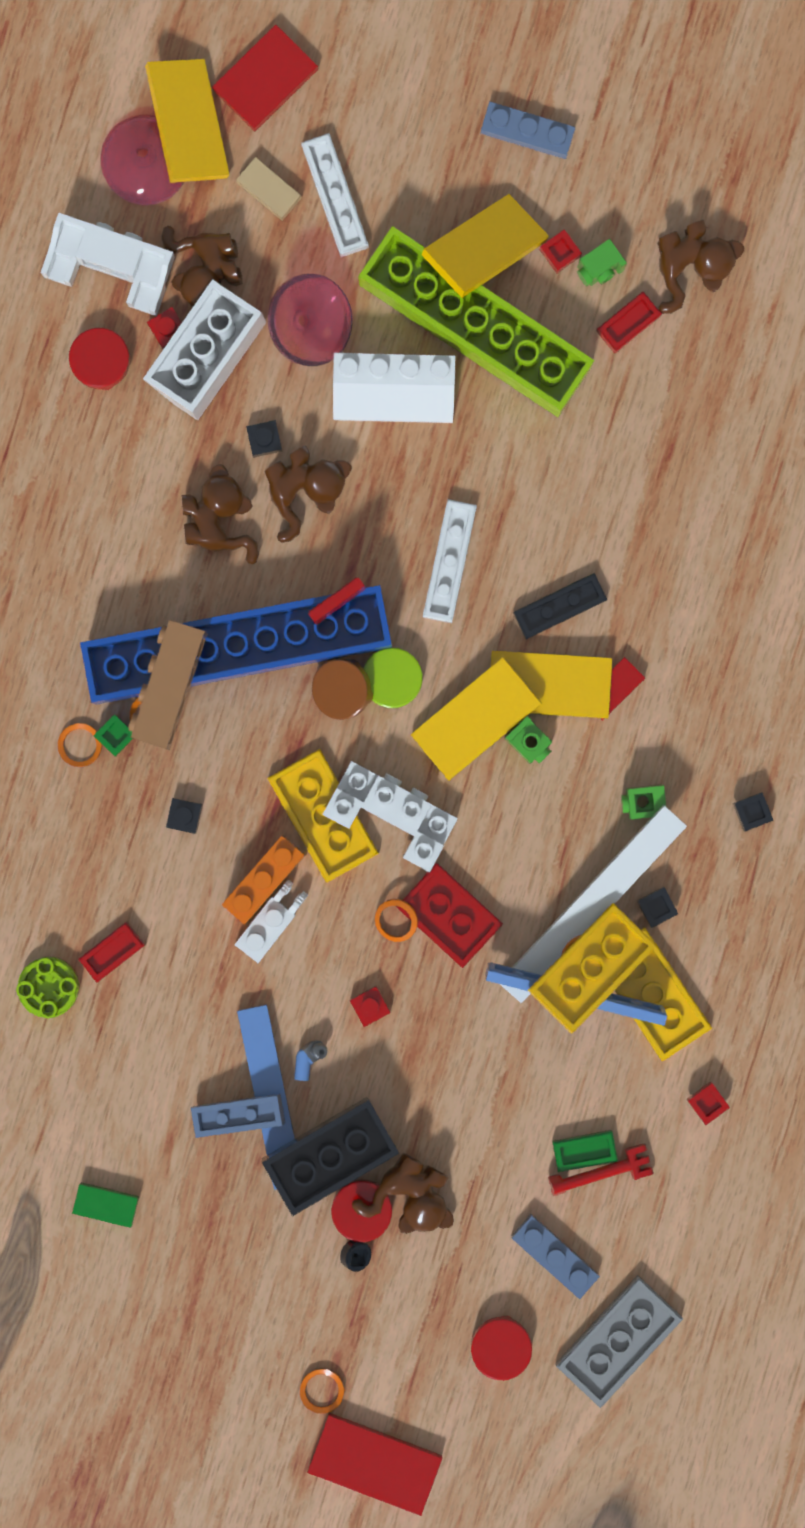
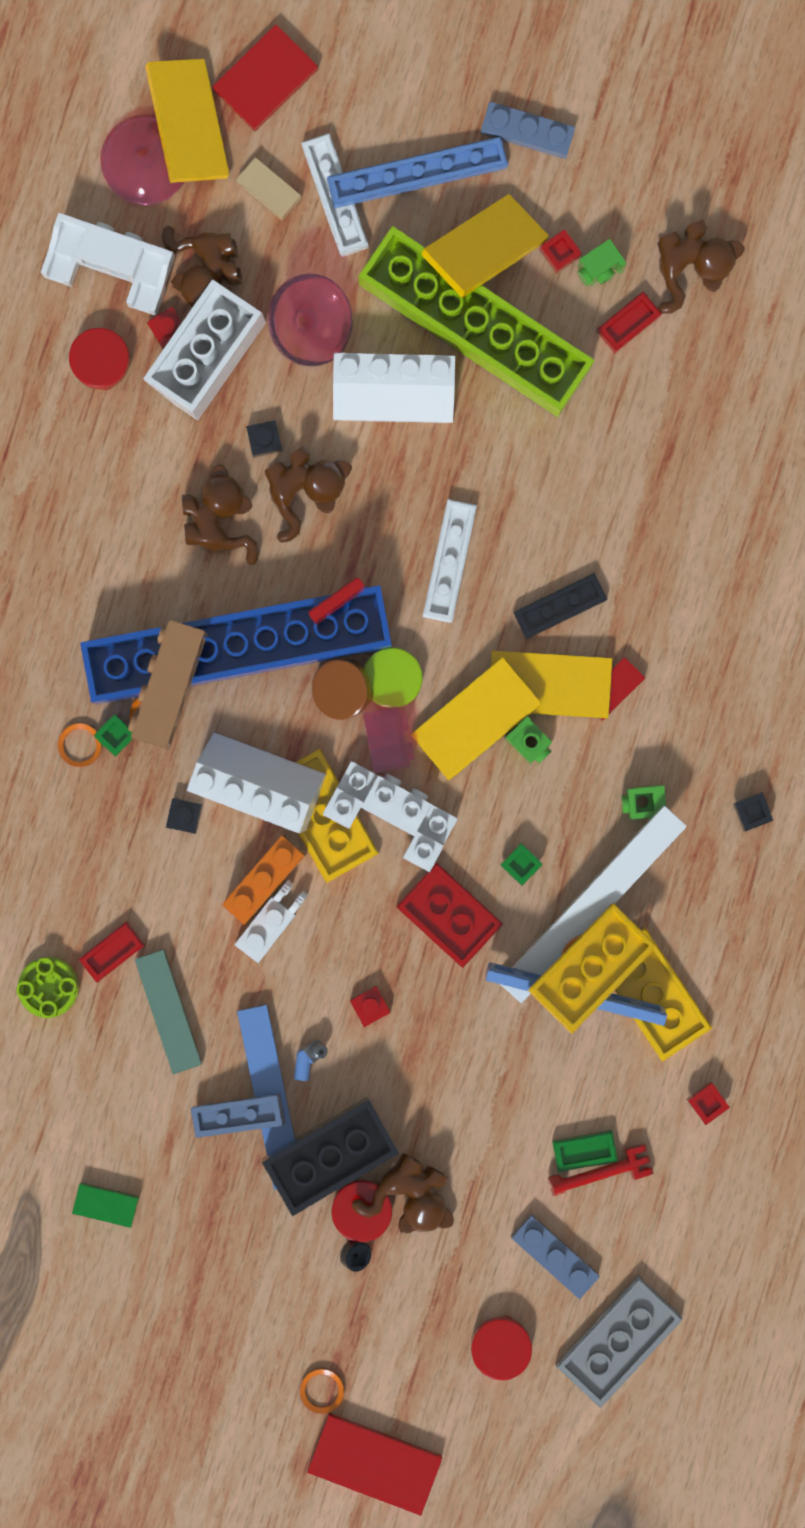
(168, 1011): none -> sand green tile
(257, 782): none -> white slope
(387, 739): none -> clear pink brick
(400, 903): orange piece -> none
(417, 172): none -> medium blue tile
(521, 864): none -> green plate
(657, 907): black plate -> none

